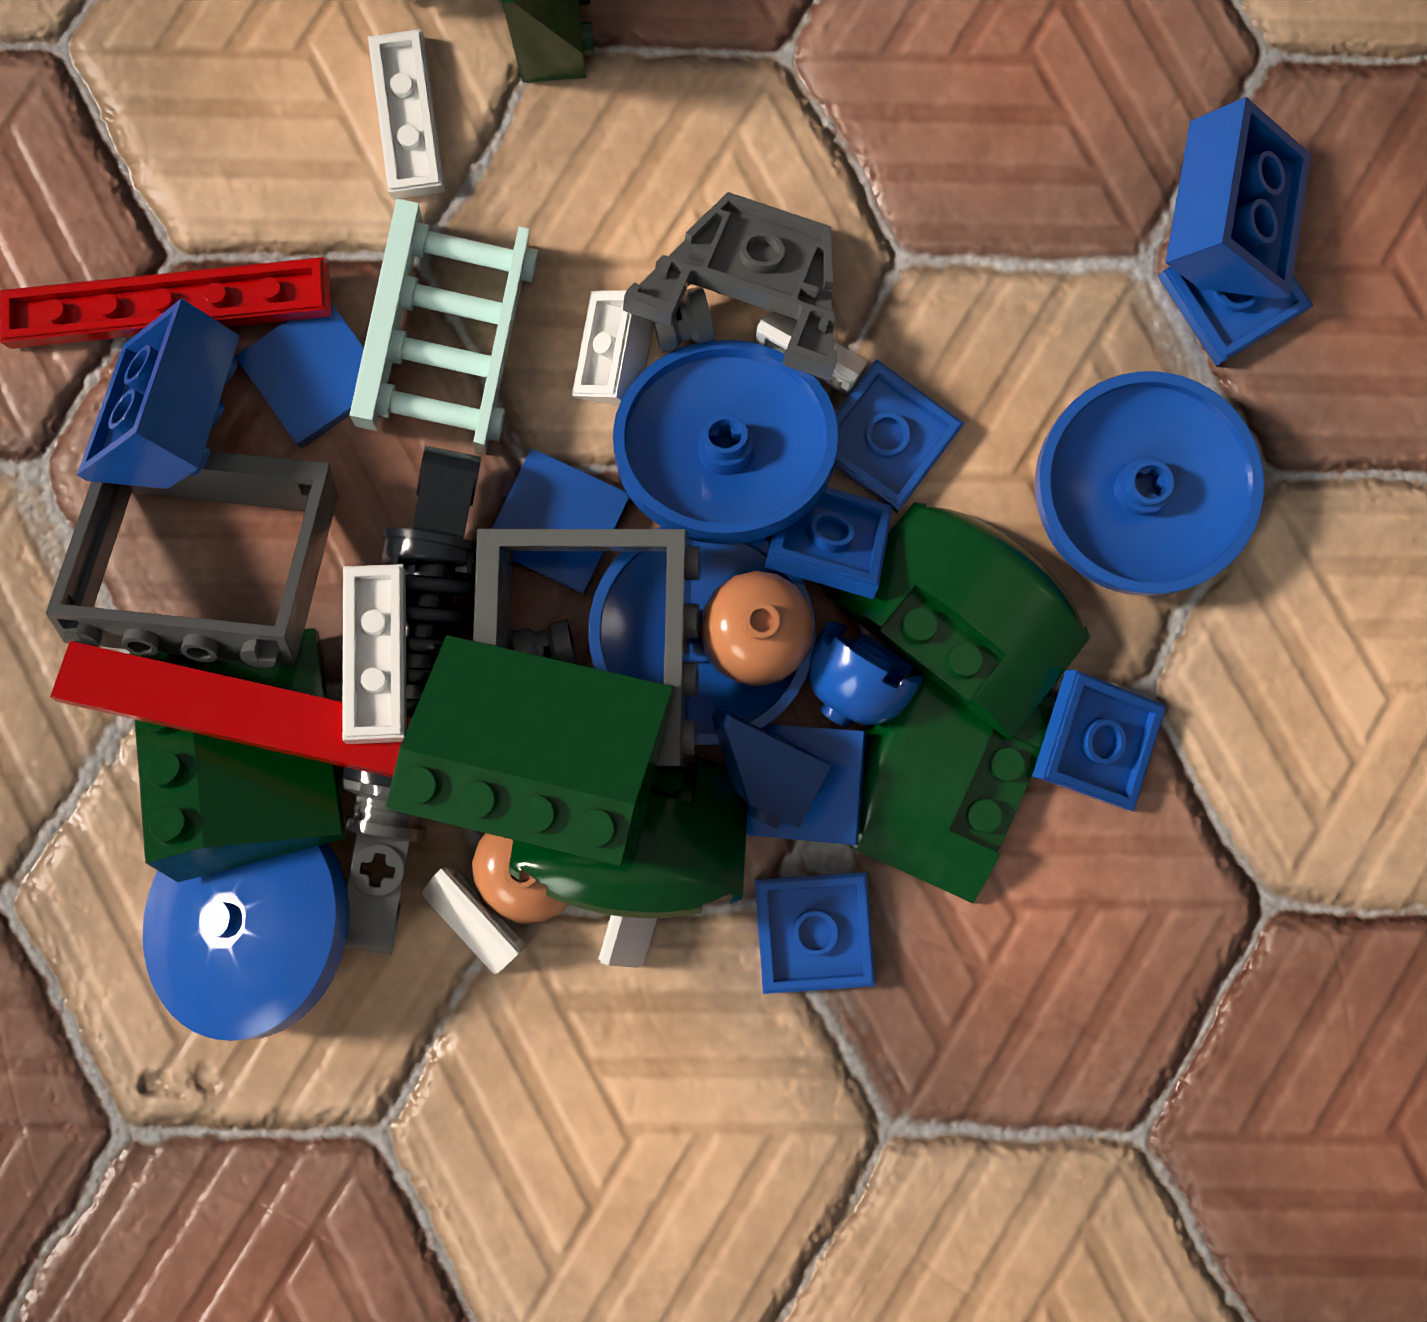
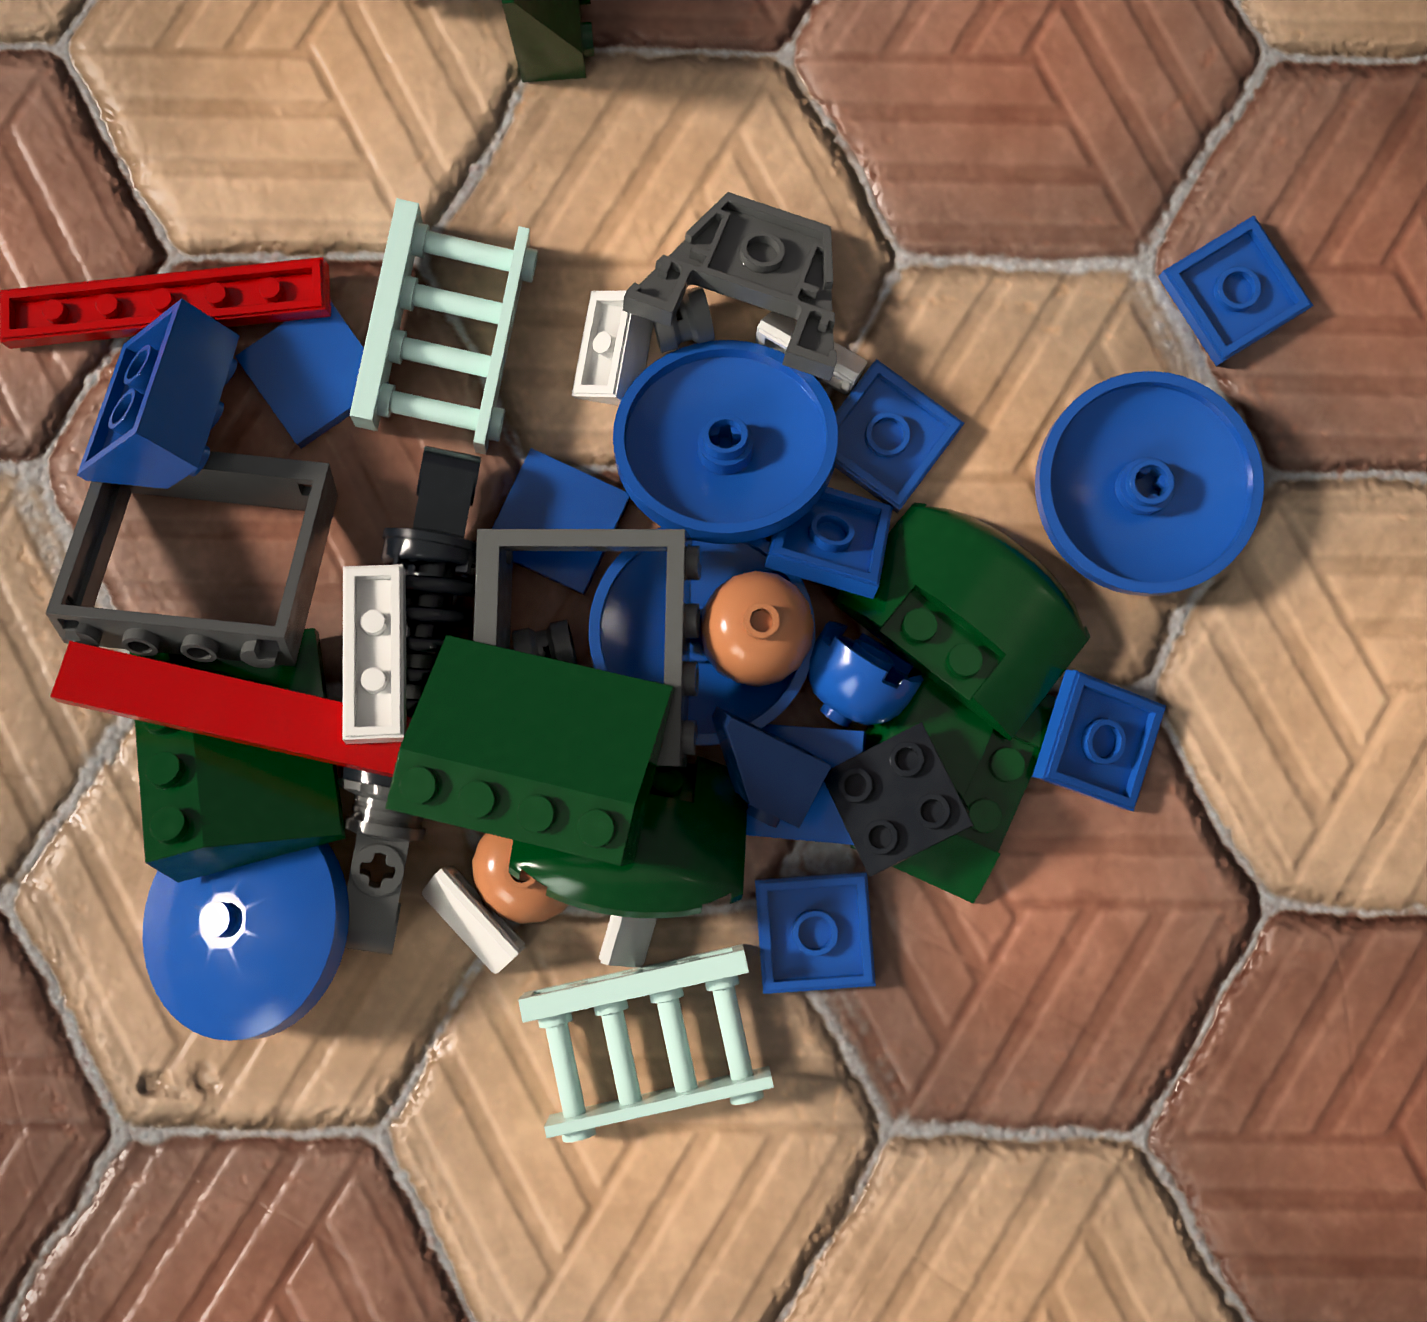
(406, 114): white tile -> none
(609, 998): none -> light aqua fence
(897, 799): none -> black hinge
(1239, 203): blue slope -> none

